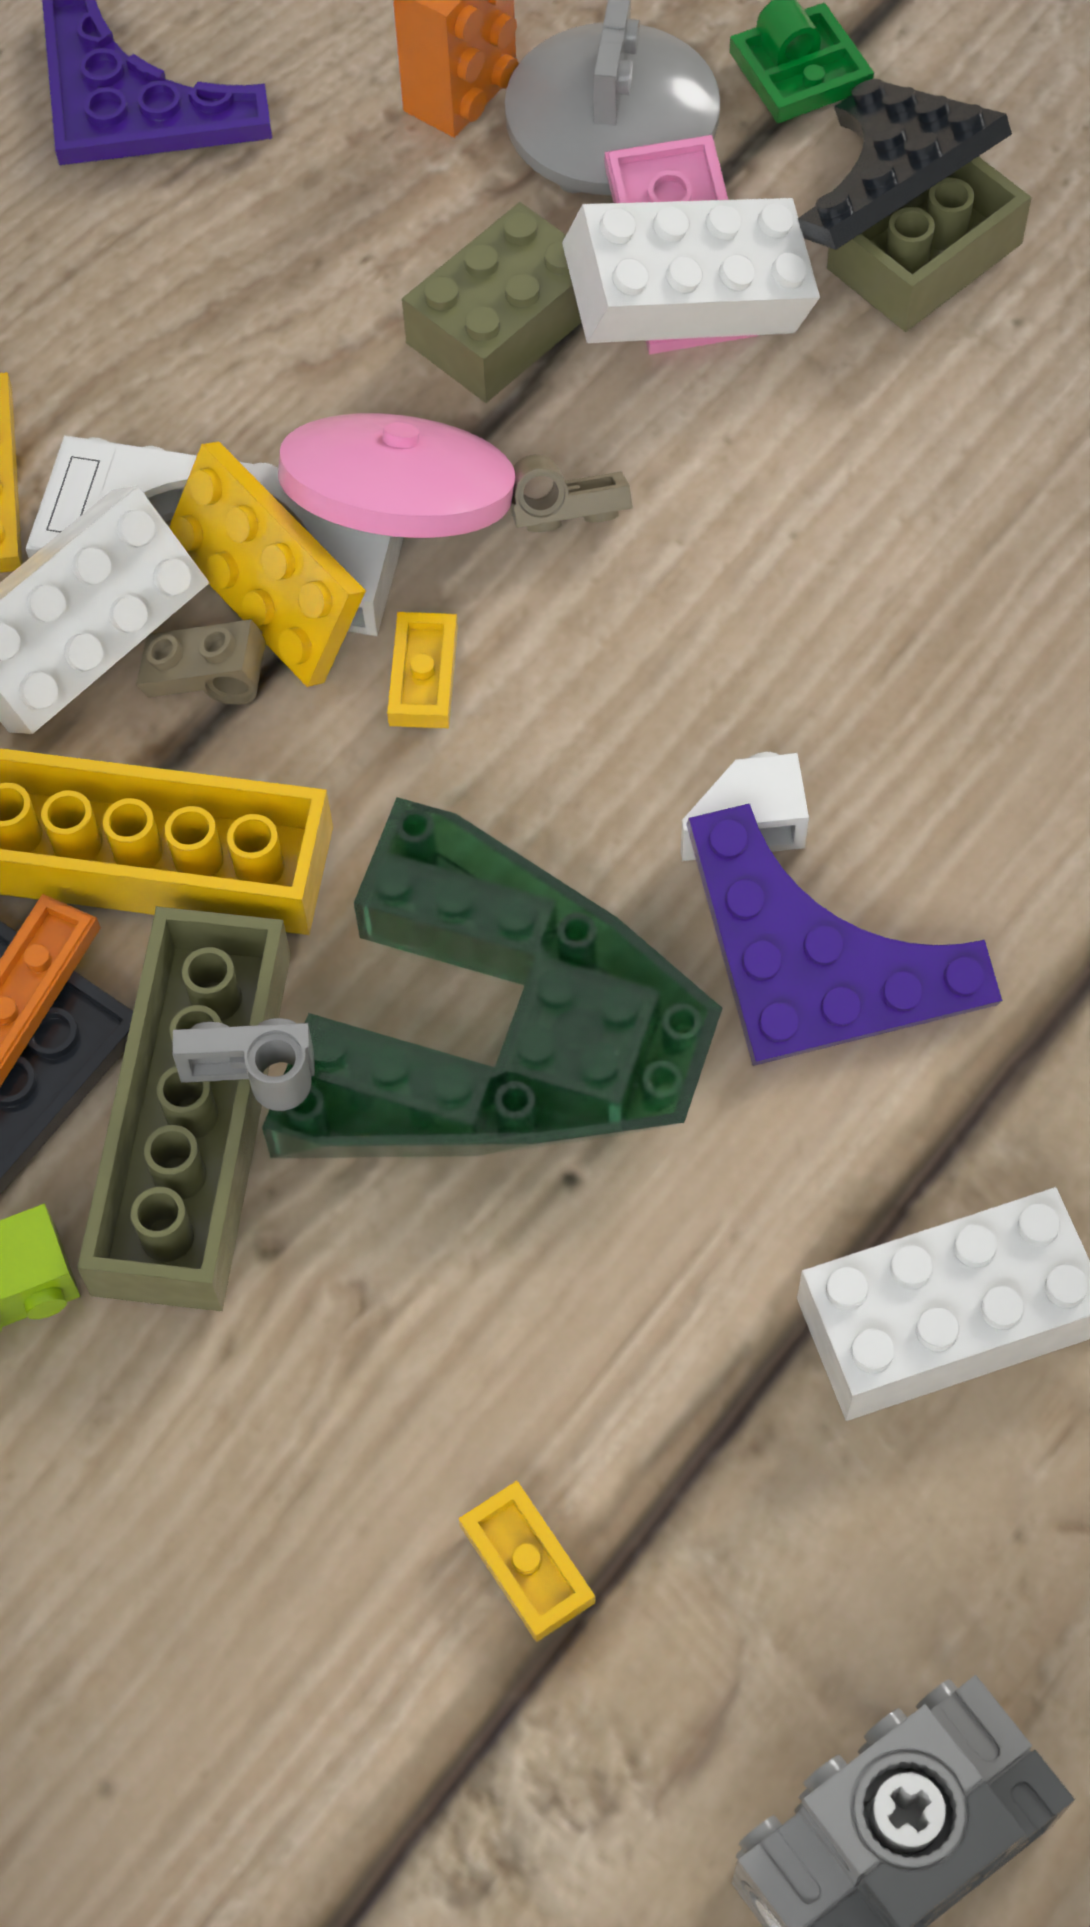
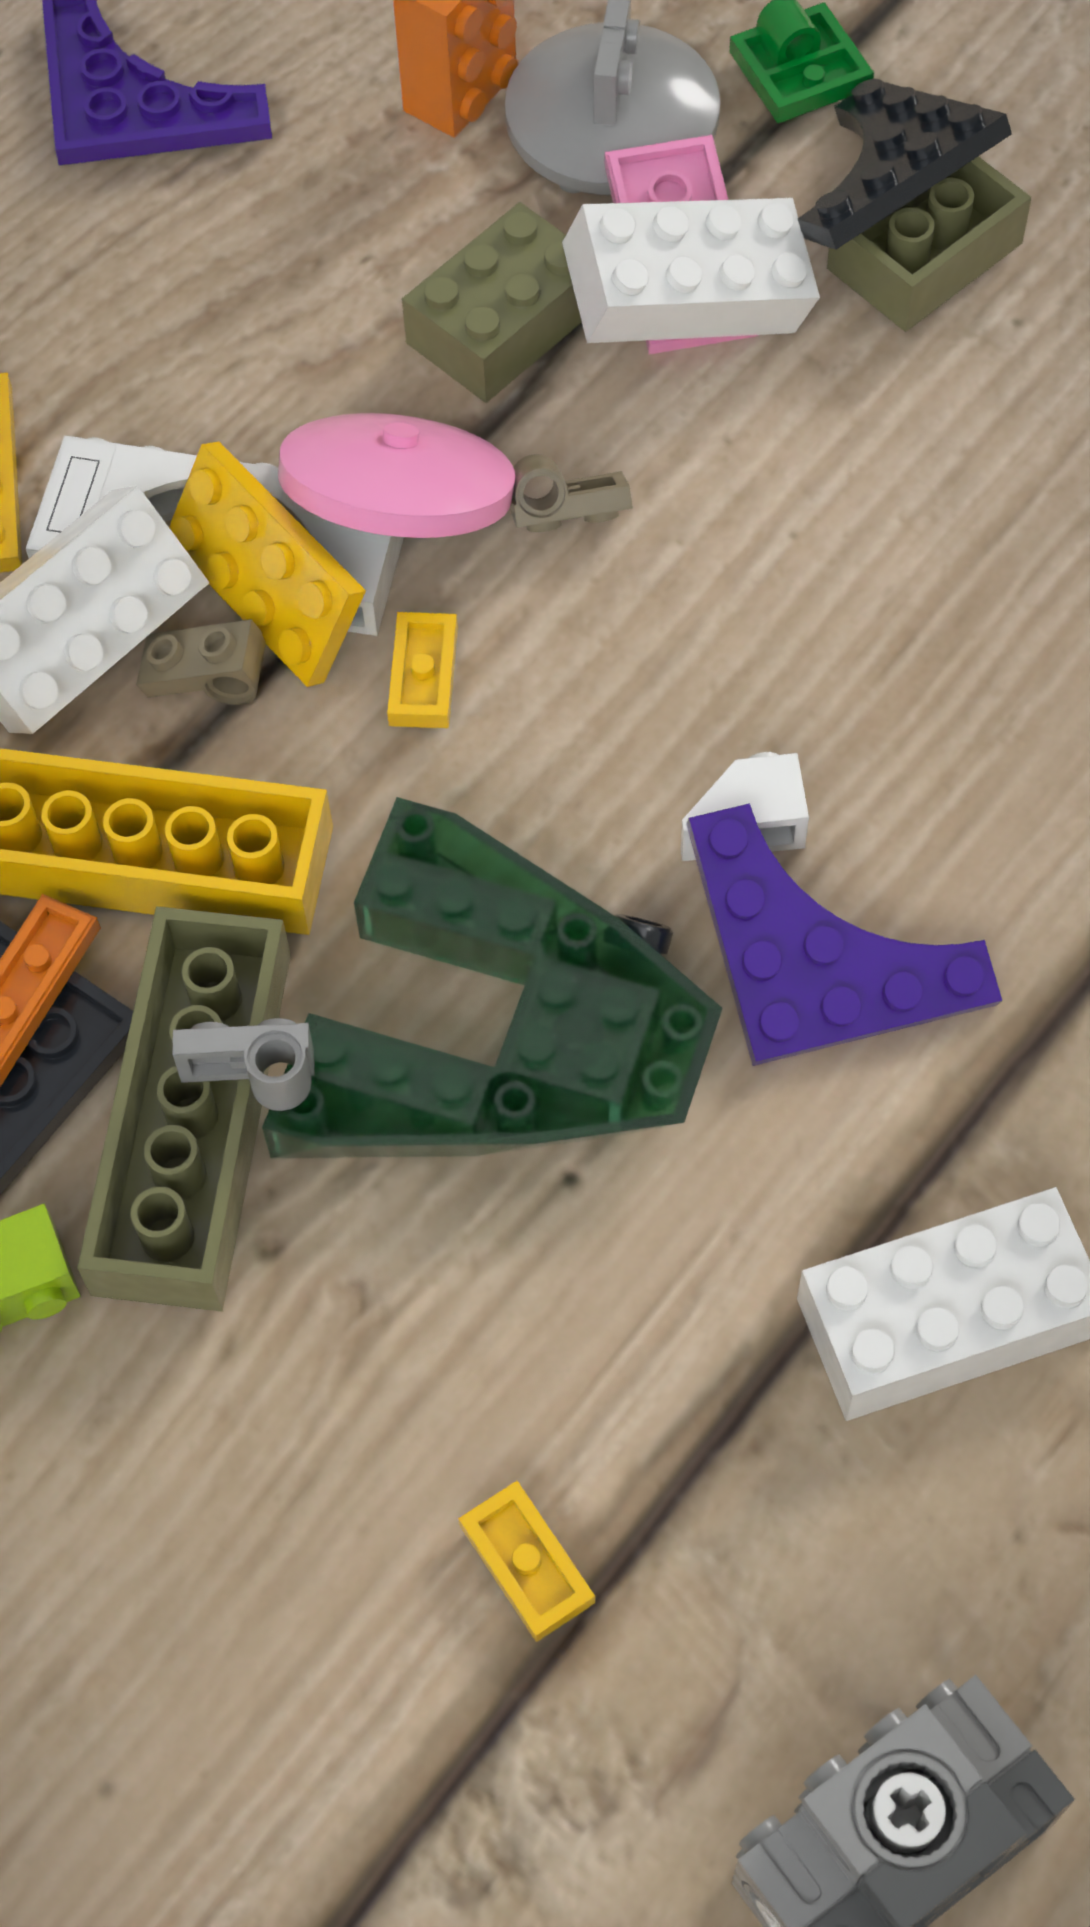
(653, 933): none -> black tile

